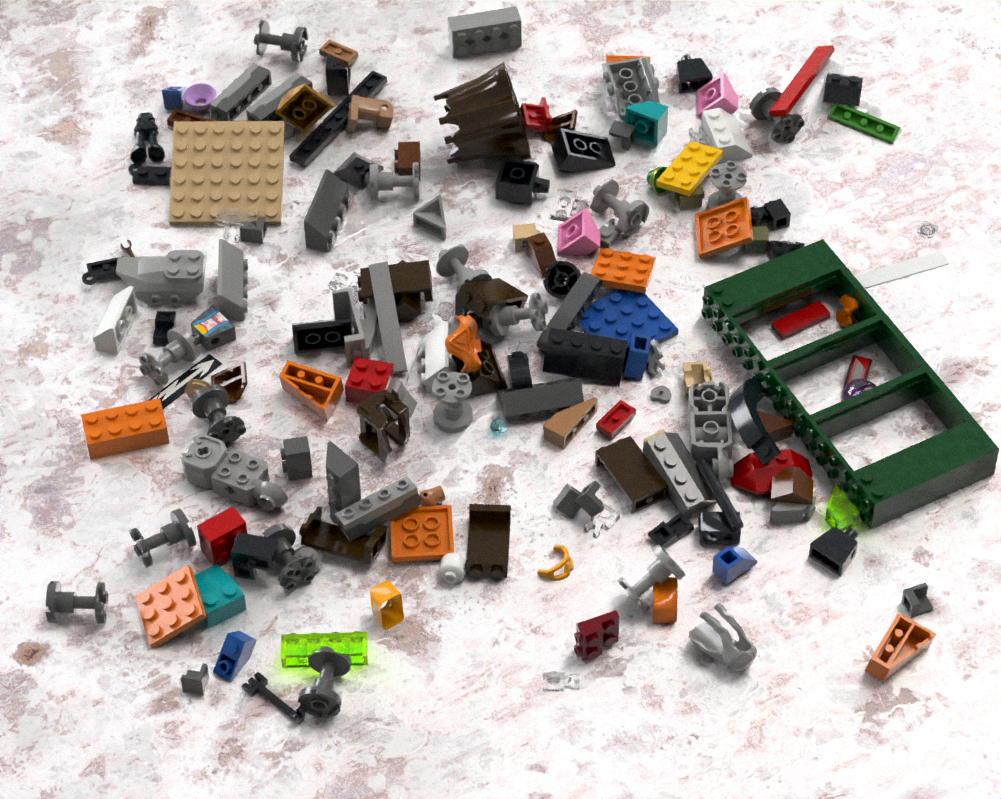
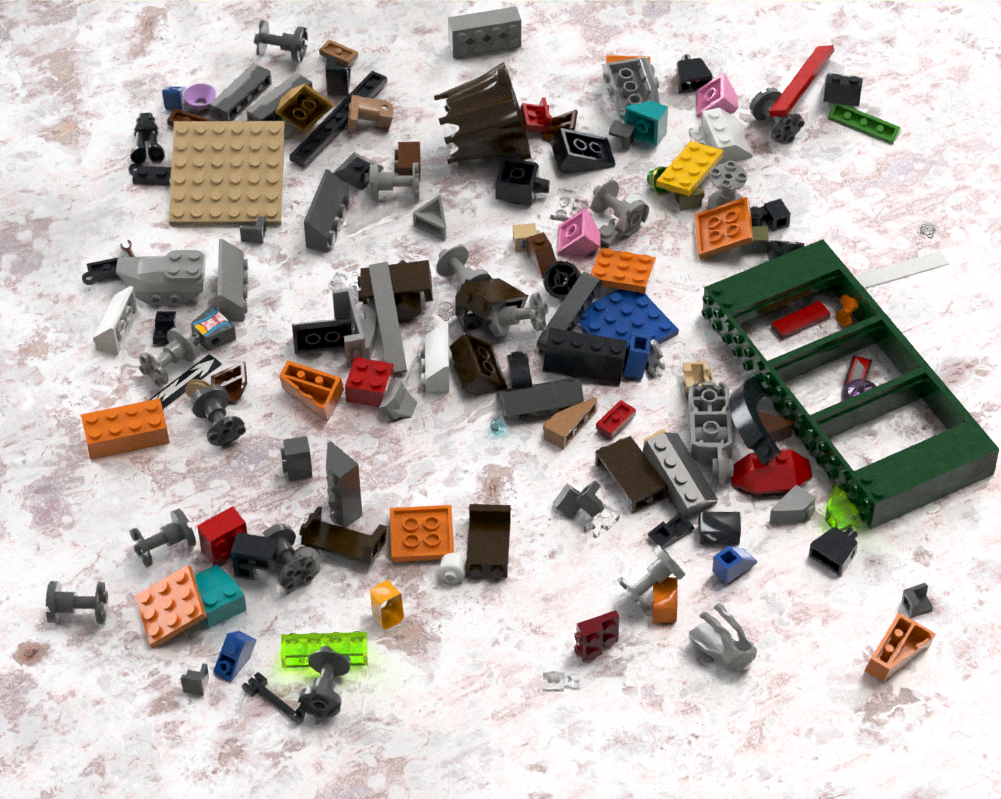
(231, 473): light grey brick -> none
(234, 218): clear hinge -> none
(376, 426): dark brown animal -> none
(378, 508): light grey piece -> none
(432, 496): nougat piece -> none
(452, 411): light grey piece -> none
(464, 344): orange piece -> none
(550, 573): light orange helmet -> none
(661, 393): light grey piece -> none
(719, 494): black axle -> none
(792, 486): reddish brown slope -> none

